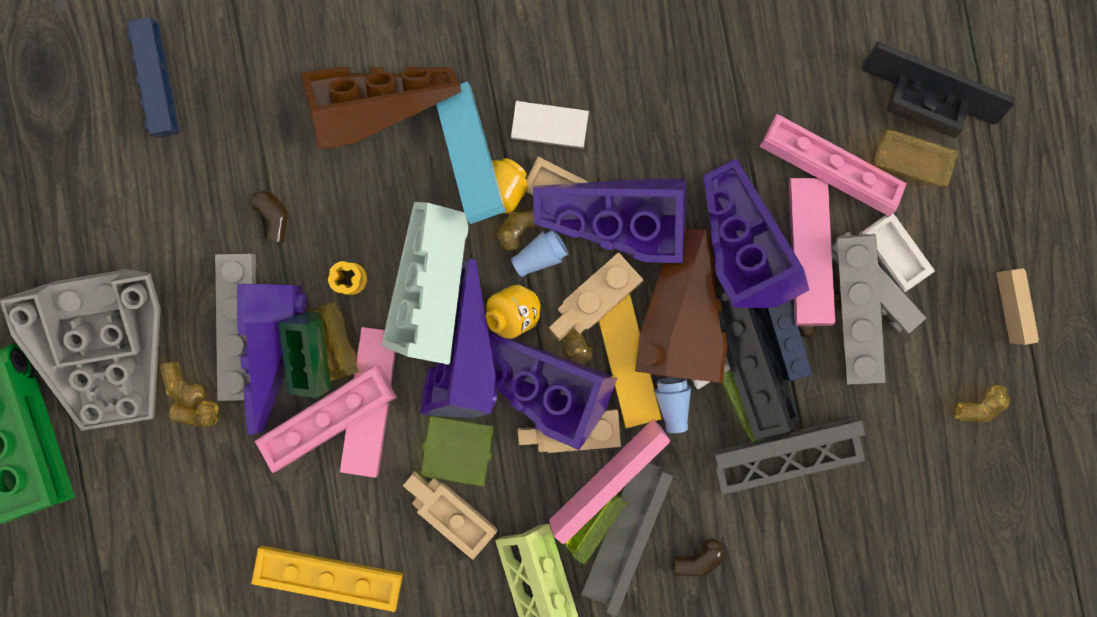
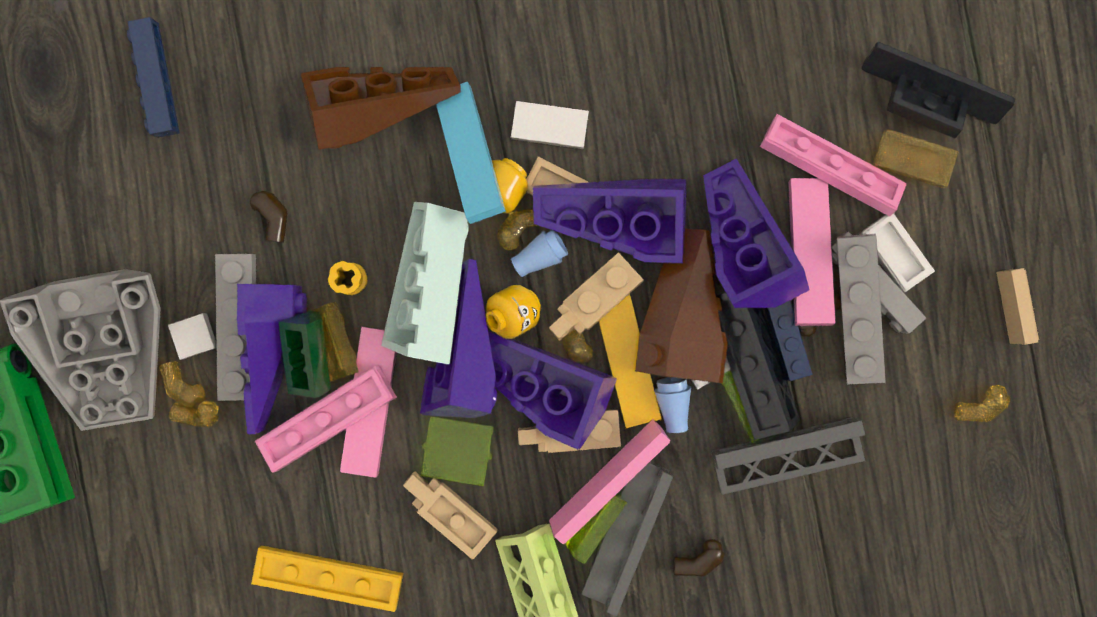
(193, 336): none -> white tile

